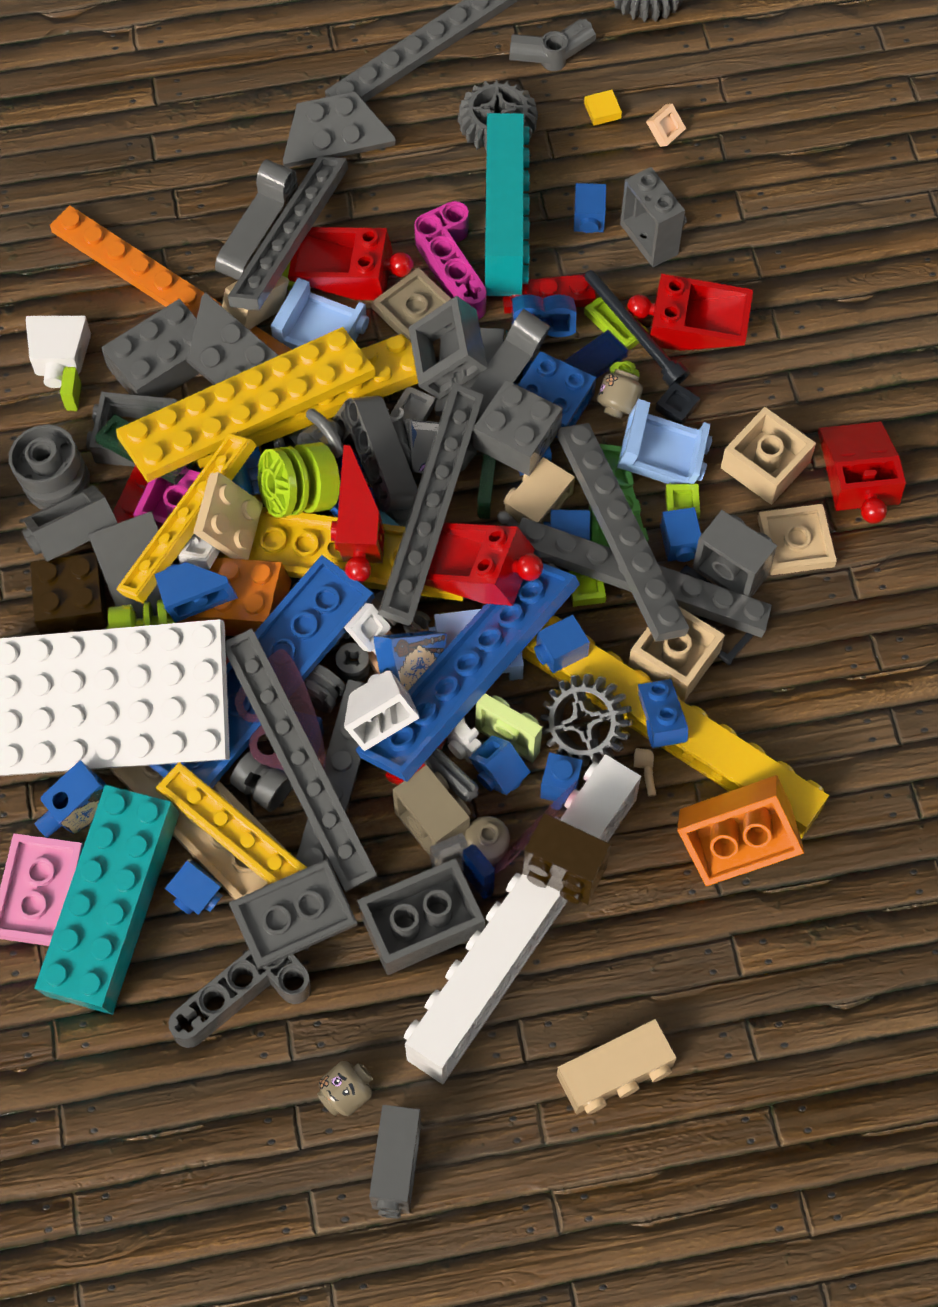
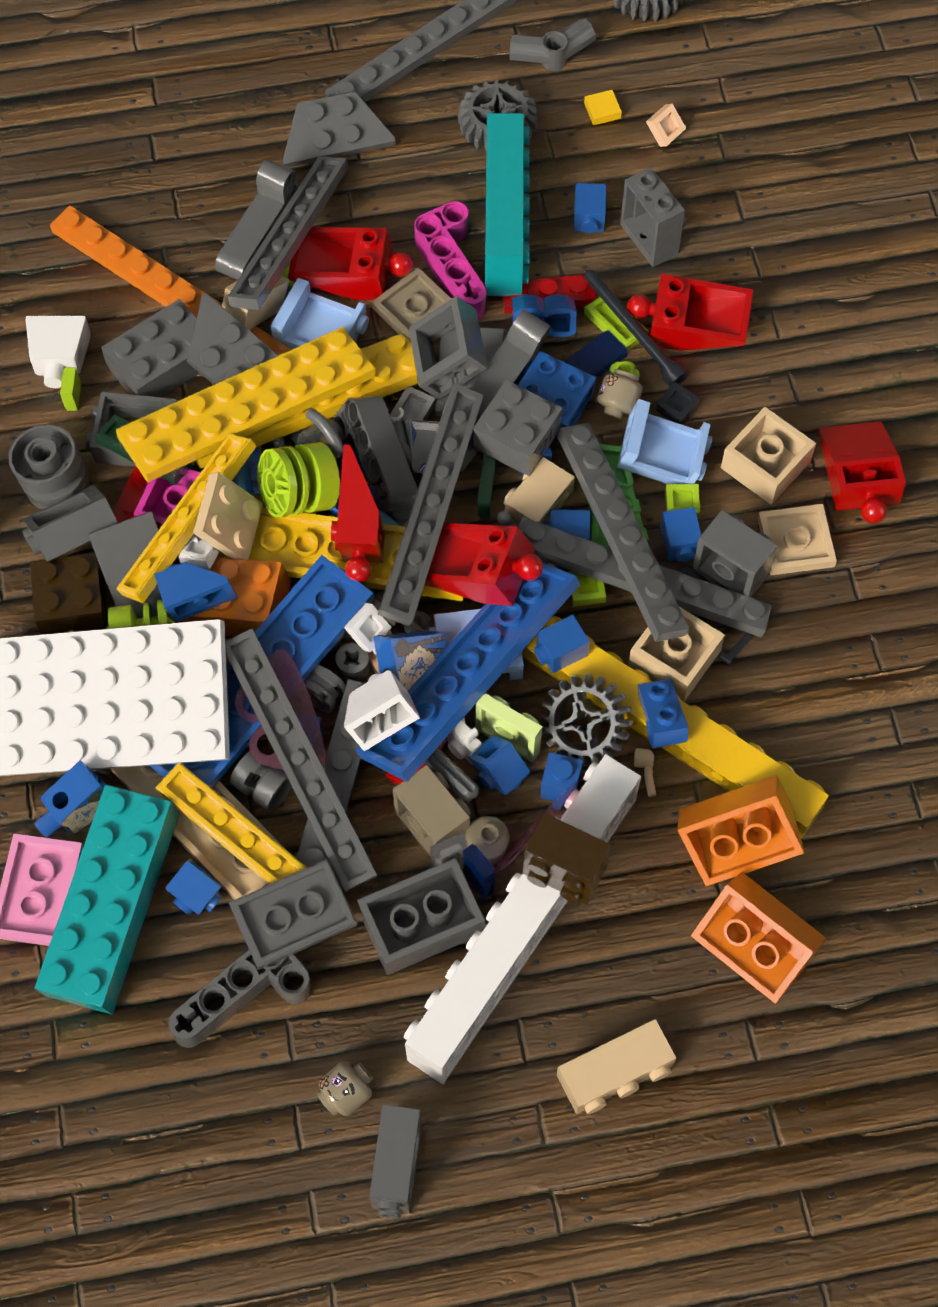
(758, 937): none -> orange slope

